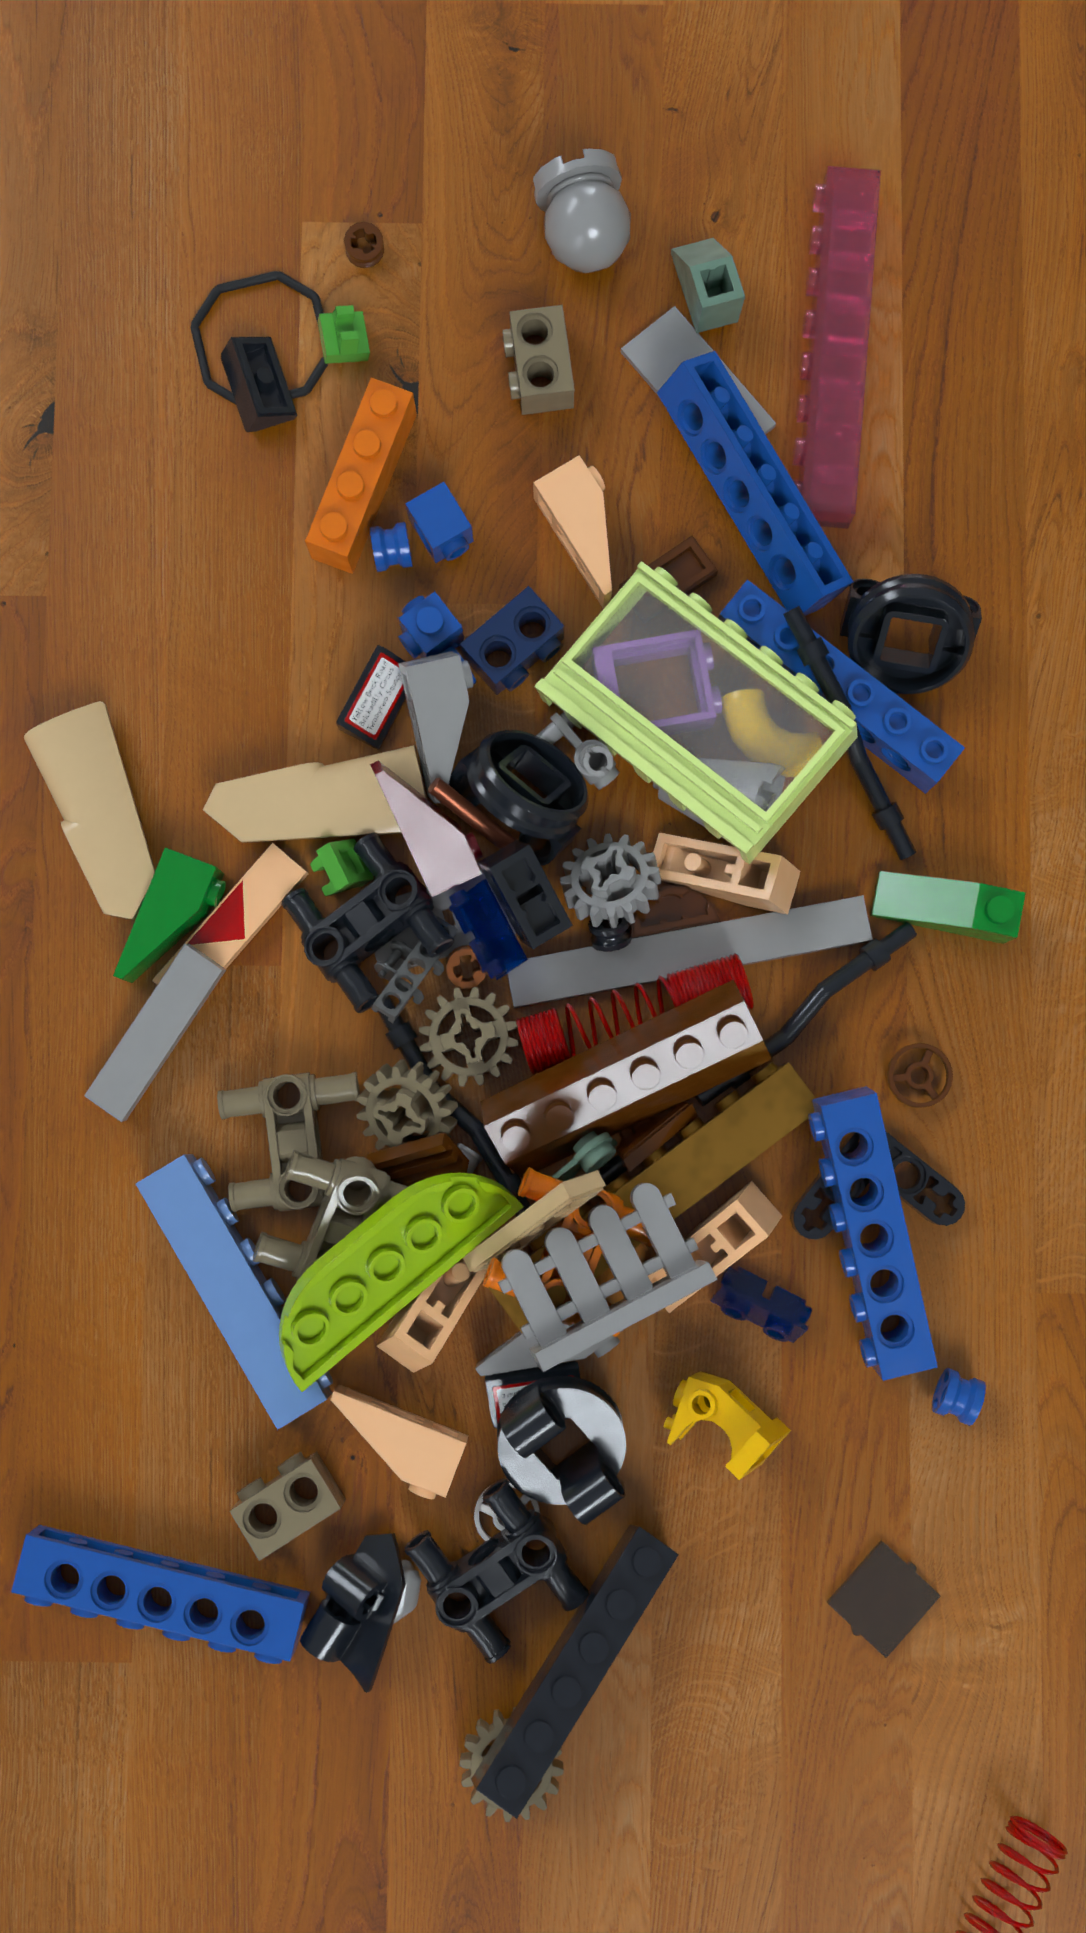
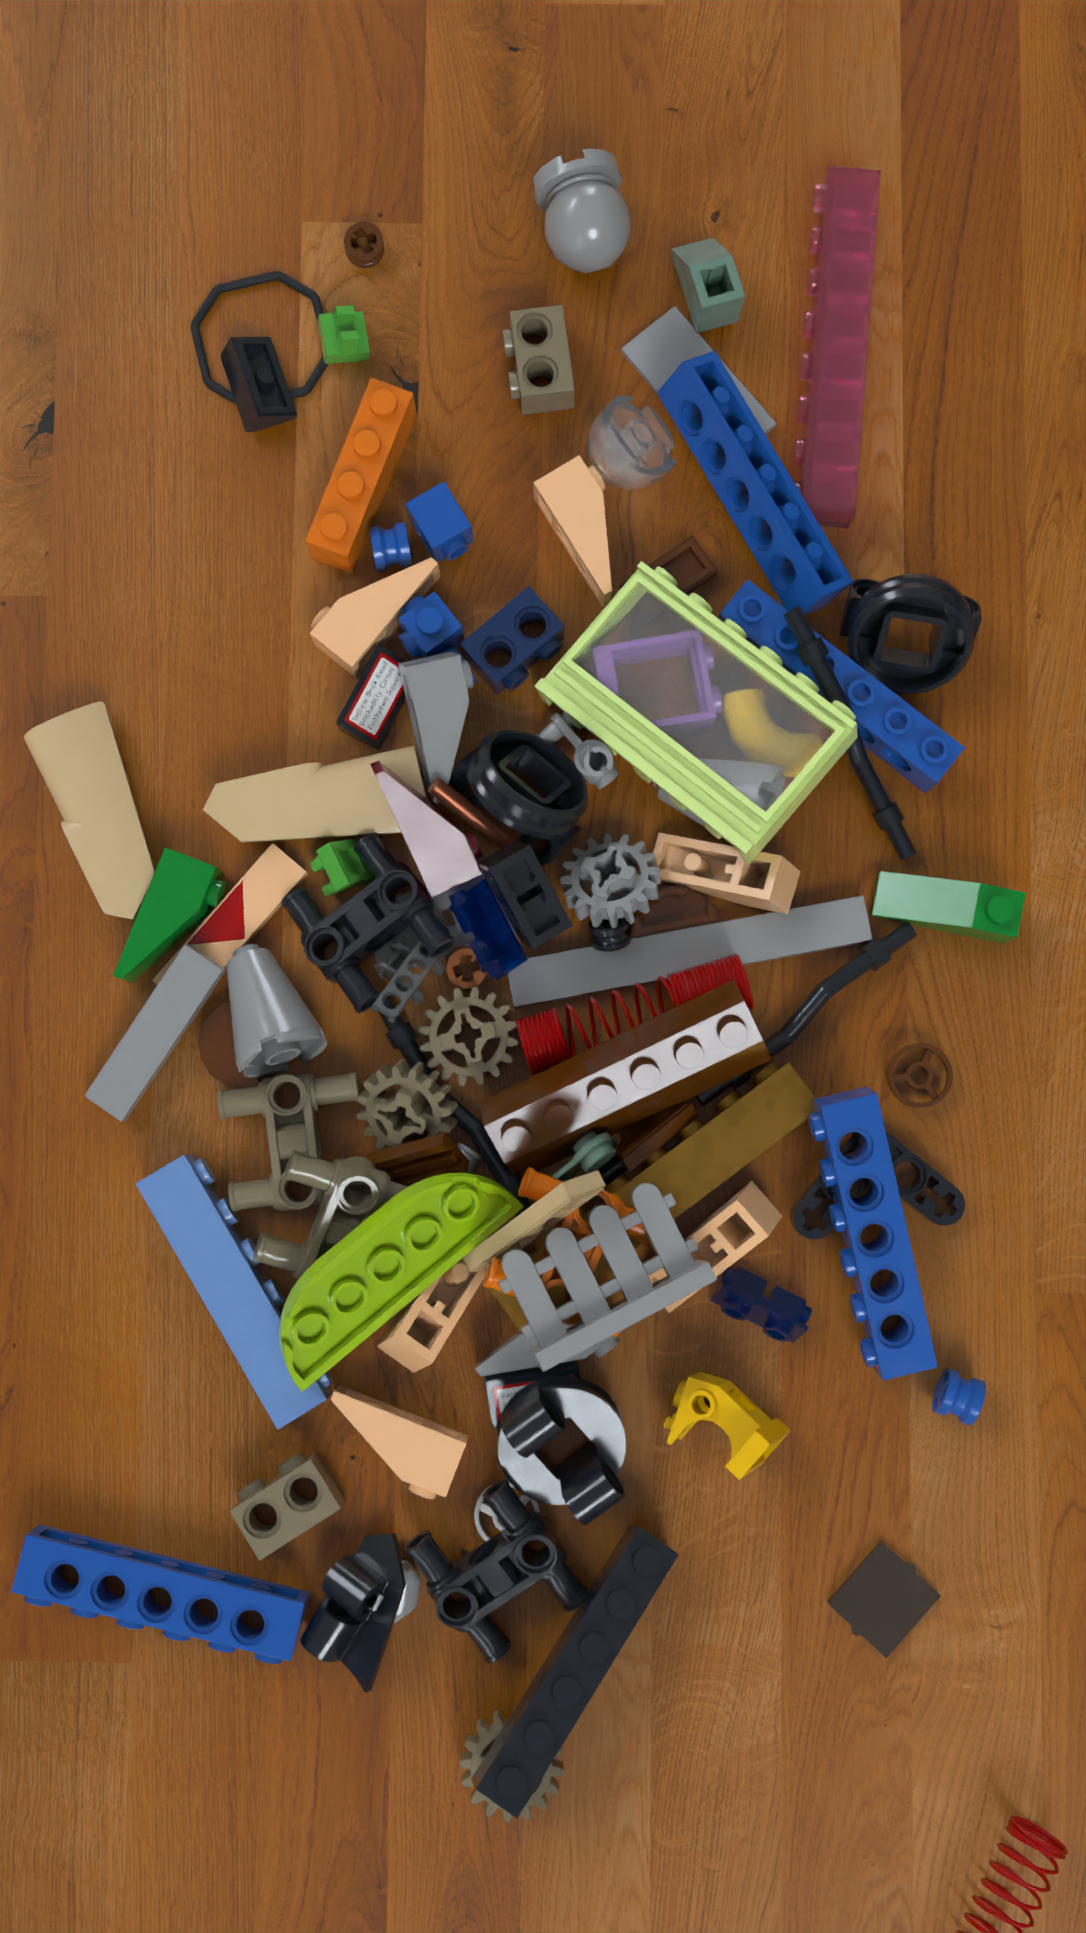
(217, 1049): none -> reddish brown tile
(268, 1015): none -> light grey cone
(370, 615): none -> light nougat slope
(630, 445): none -> clear cylinder

